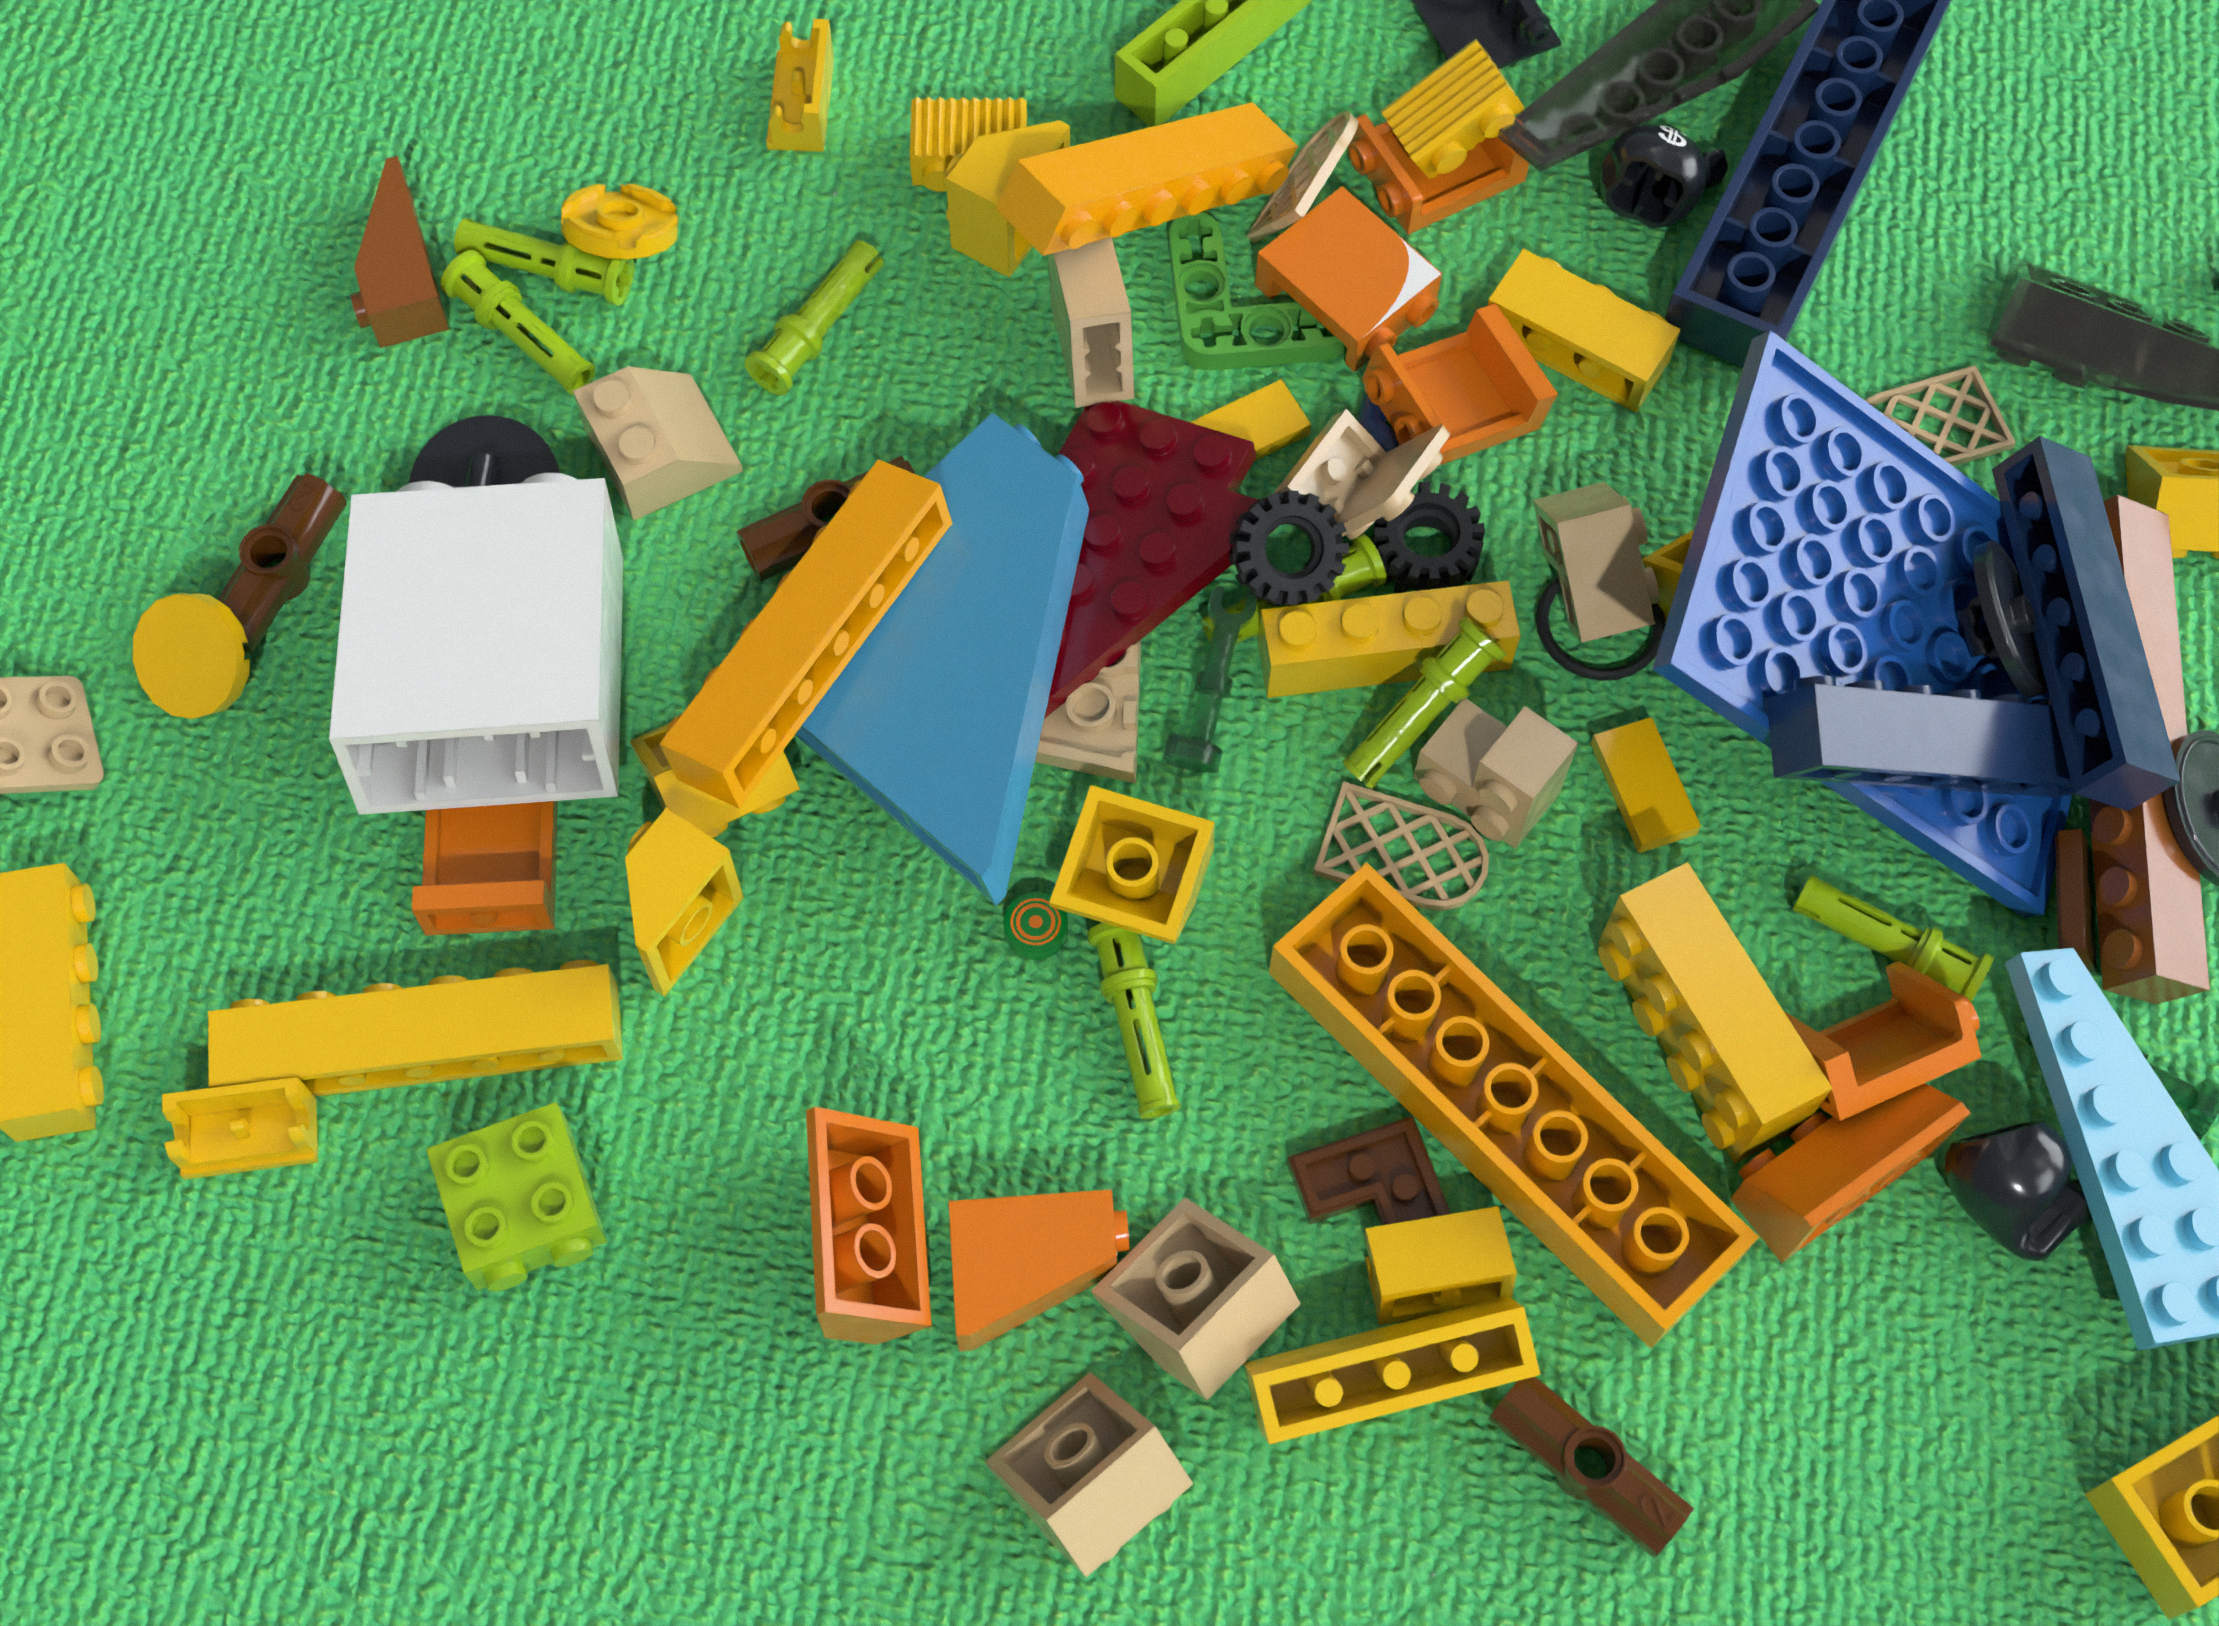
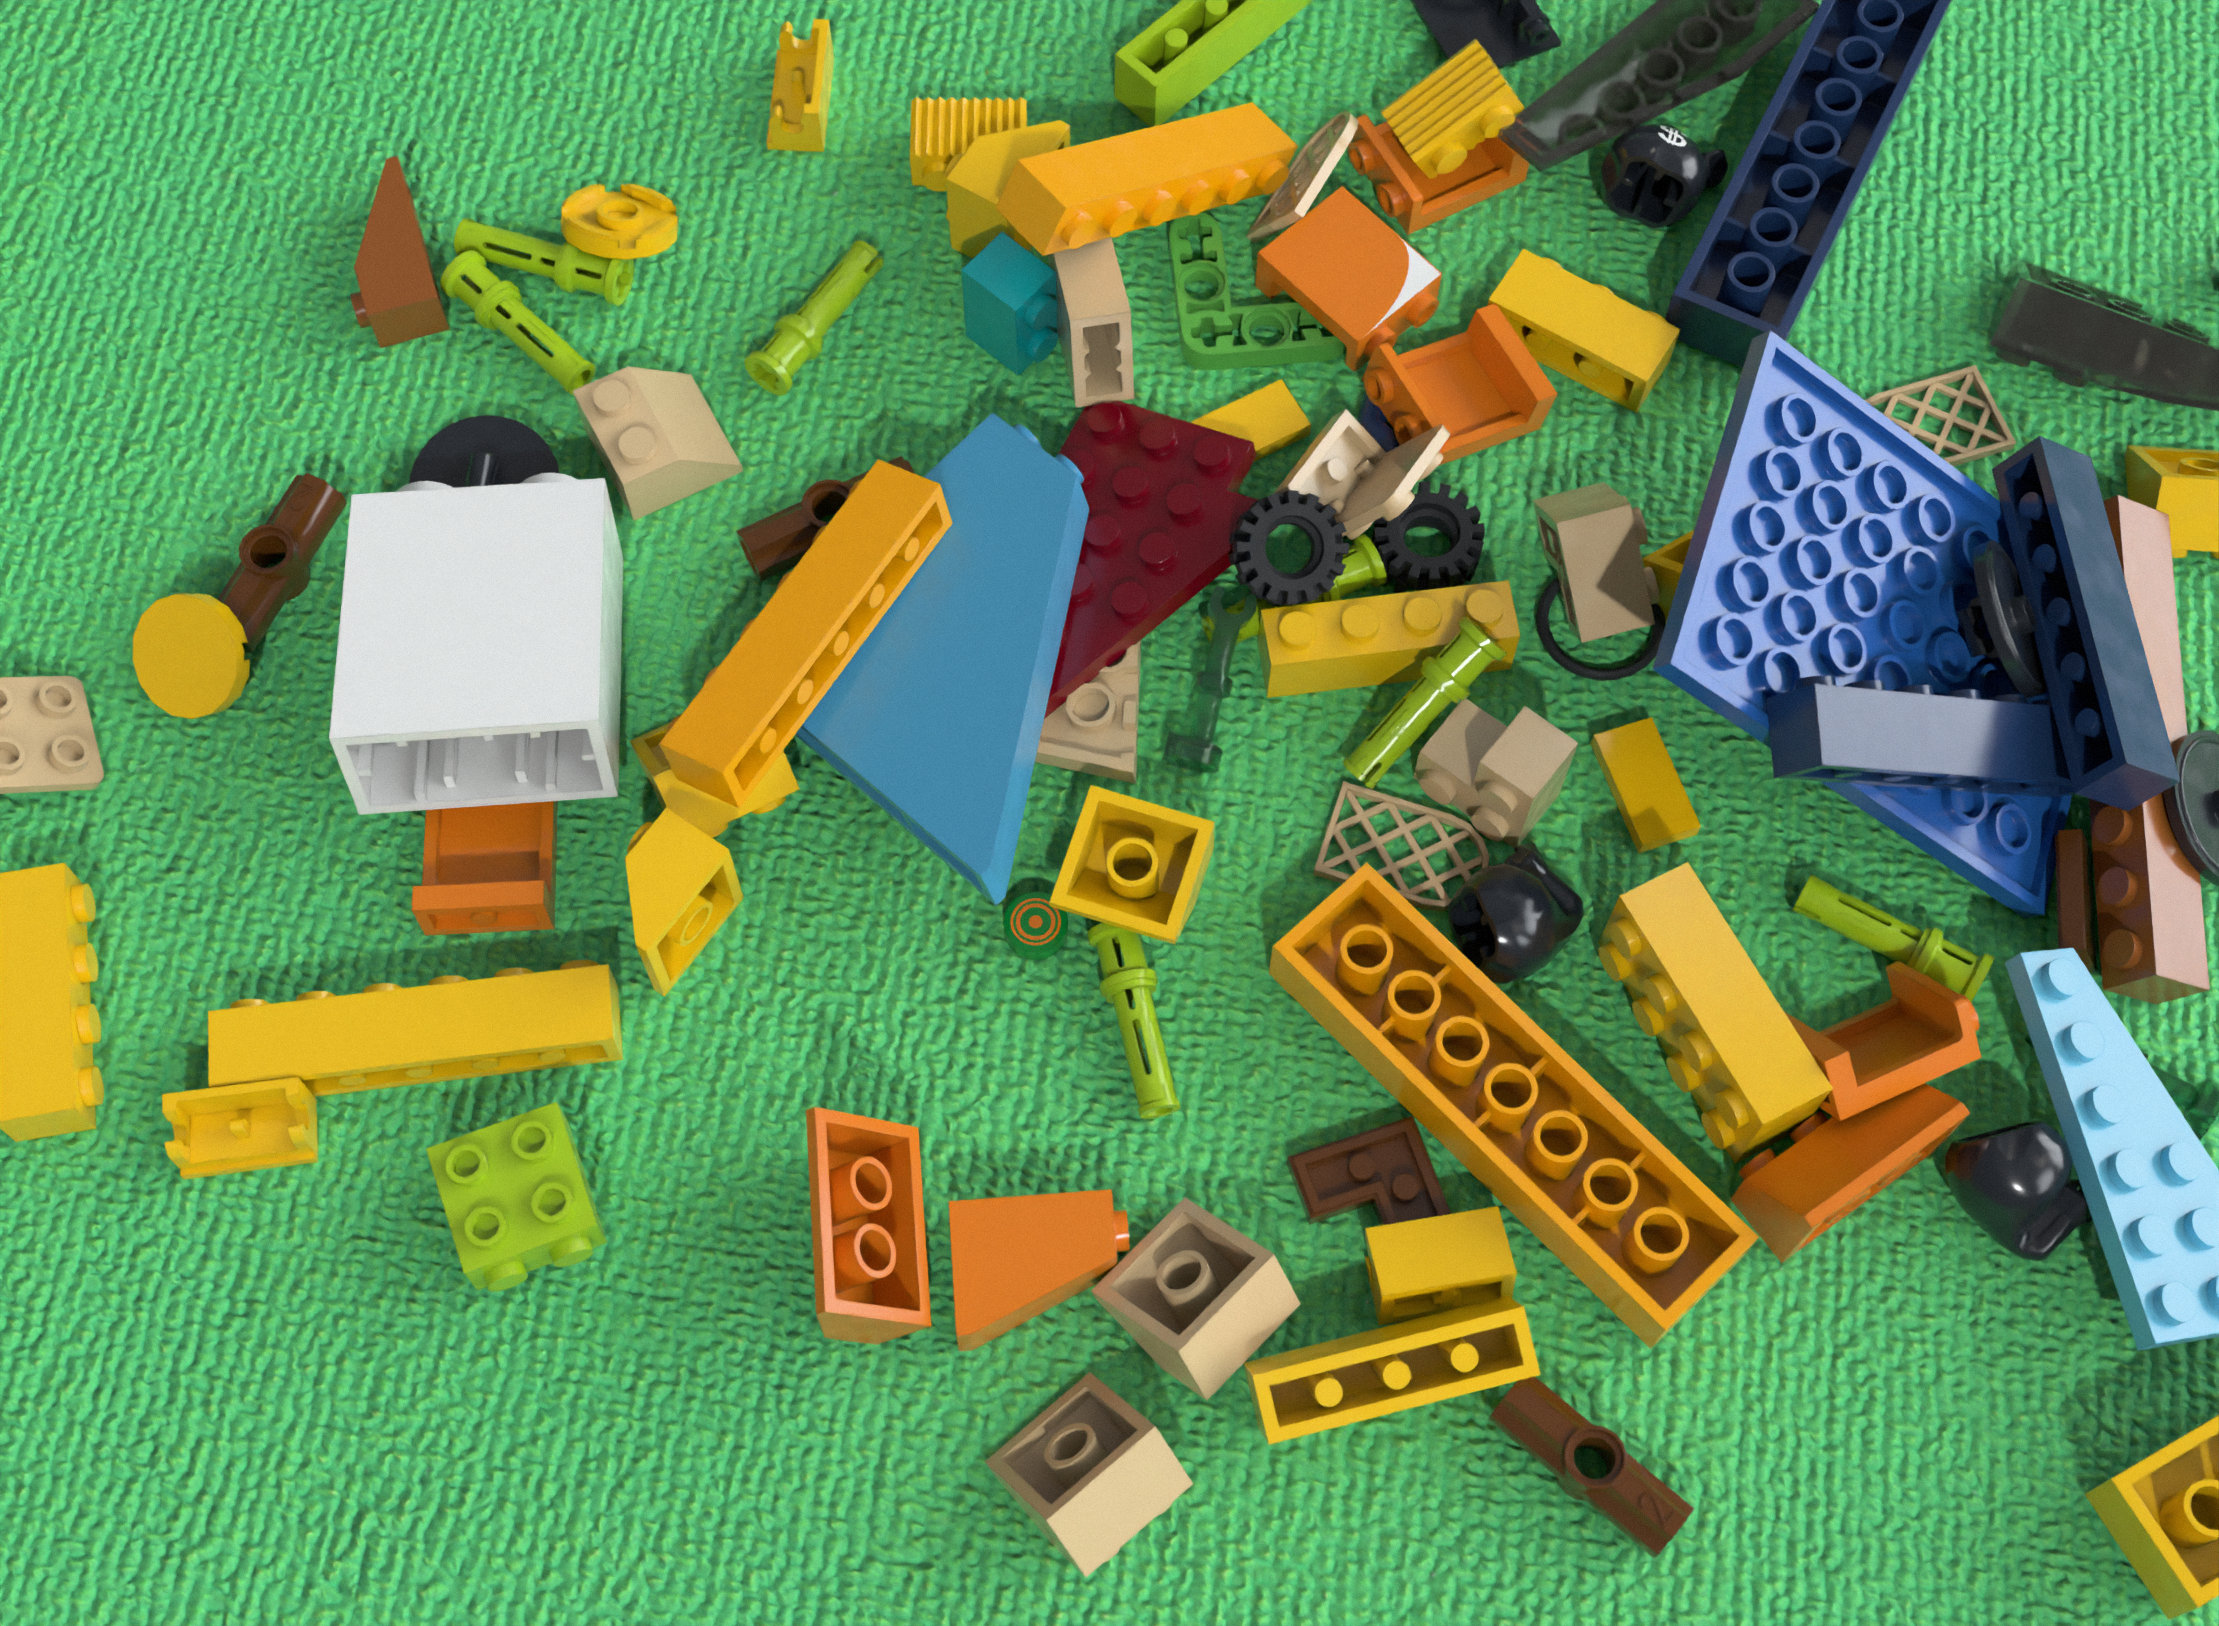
(1010, 304): none -> teal brick
(1514, 916): none -> black piece

